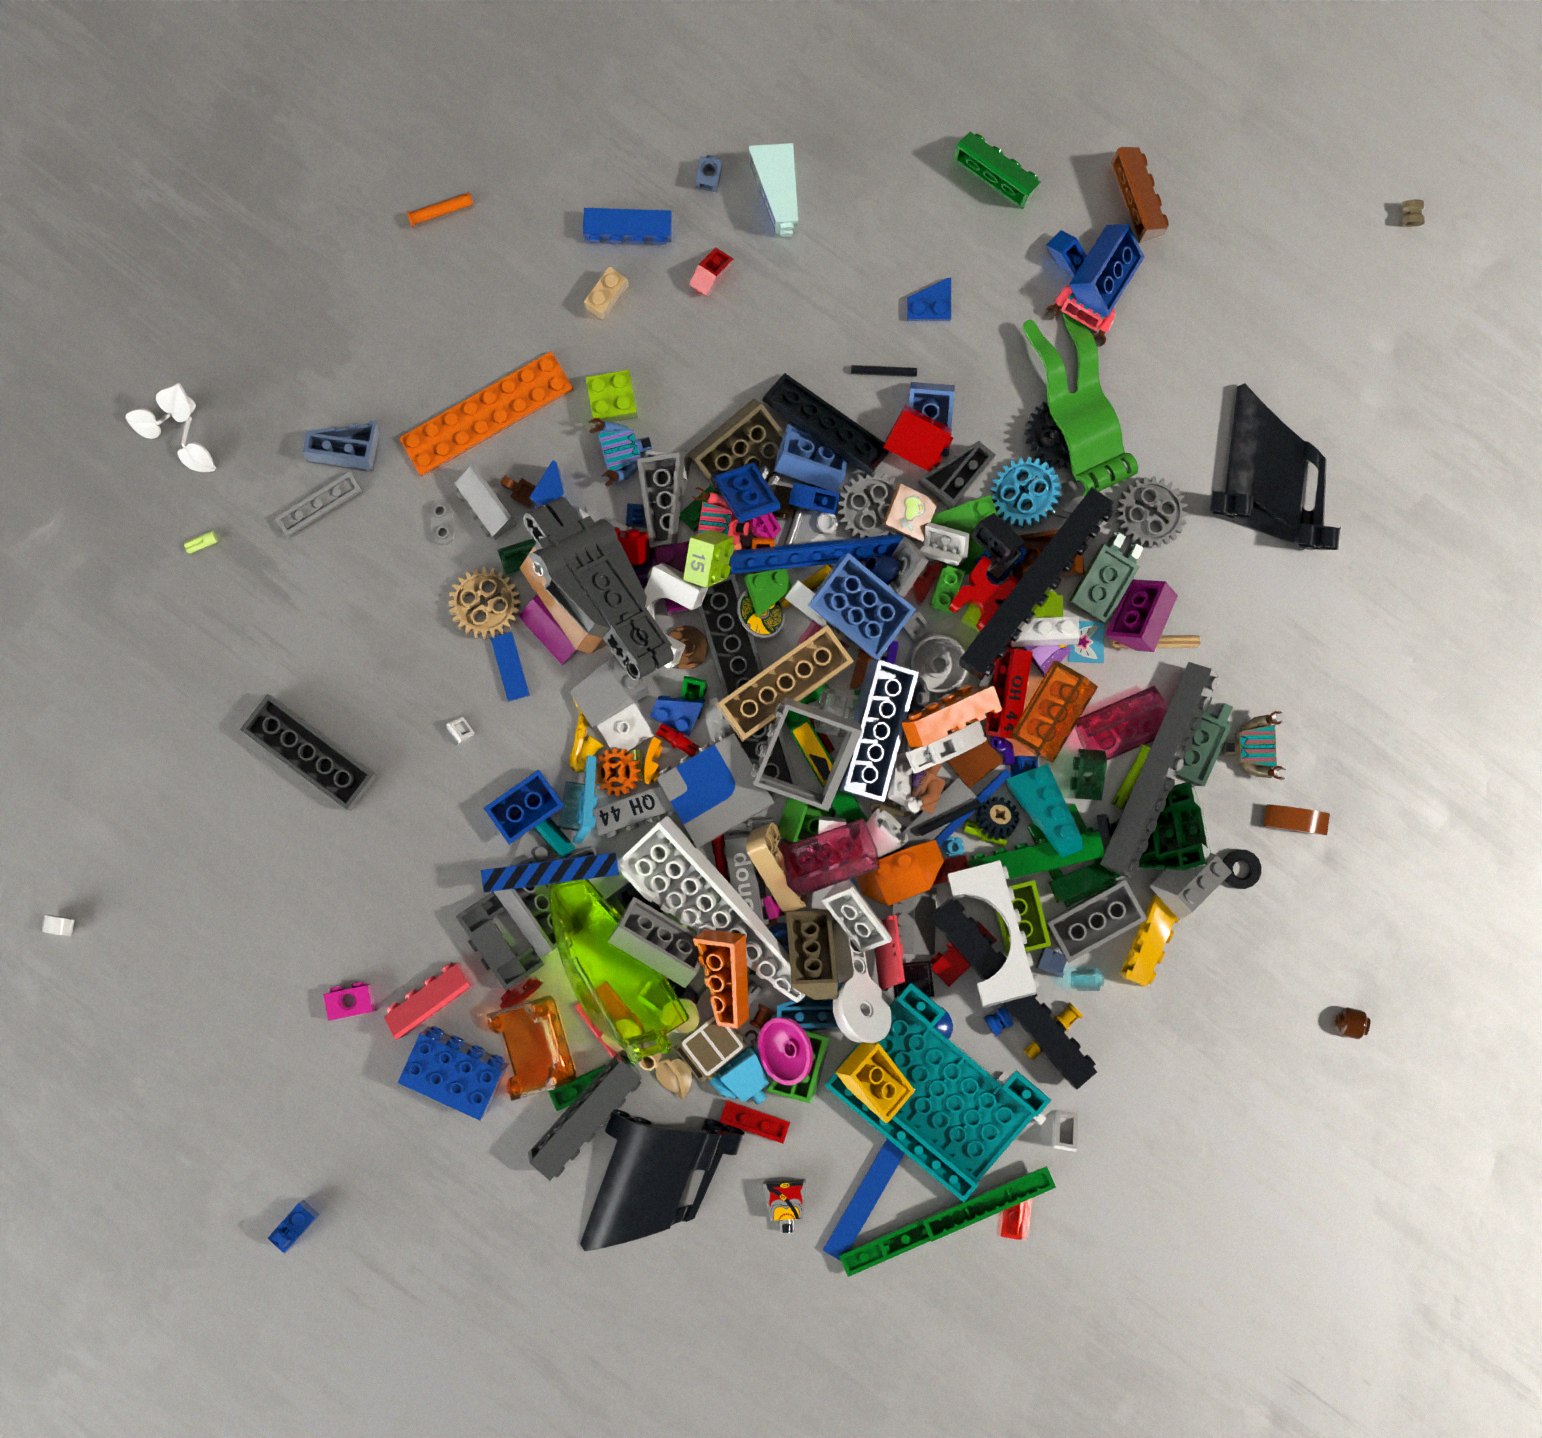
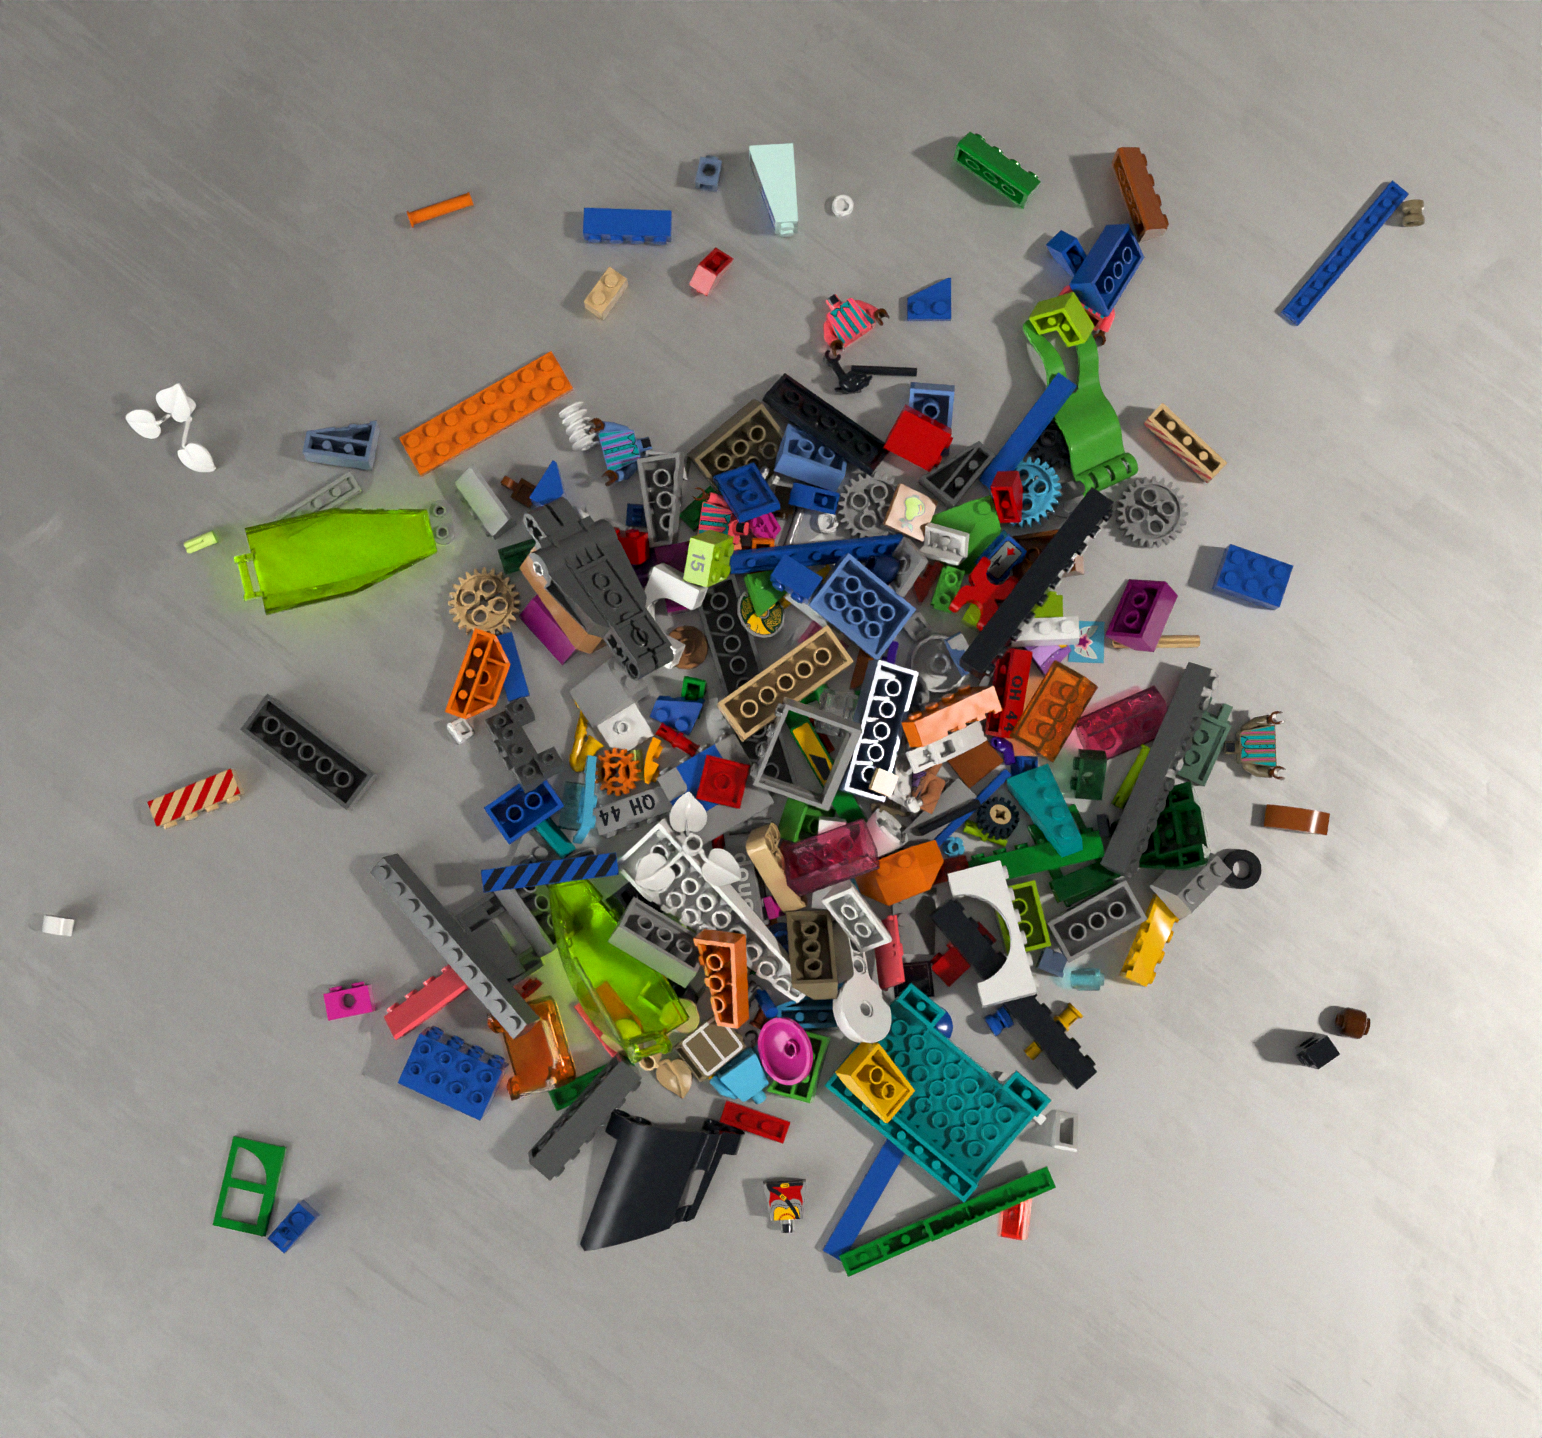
(195, 798): none -> brick
(272, 1159): none -> green window
(331, 554): none -> clear neon green windscreen
(455, 946): none -> dark grey brick
(479, 676): none -> orange wedge
(518, 752): none -> dark grey bracket
(577, 427): none -> white piece
(612, 396): lime brick -> none
(688, 816): none -> white plant
(723, 781): none -> red tile
(766, 1003): none -> blue piece
(795, 579): none -> blue brick
(842, 206): none -> white tile
(849, 321): none -> torso
(850, 382): none -> black piece
(883, 782): none -> tile
(956, 647): none -> leg
(997, 538): black hinge -> none
(1008, 496): none -> red slope
(1030, 428): none -> blue tile
(1064, 315): none -> lime brick
(1107, 578): sand green tile -> none
(1185, 443): none -> tan brick
(1252, 577): none -> blue brick
(1268, 478): black panel -> none
(1316, 1051): none -> black brick
(1345, 253): none -> blue tile

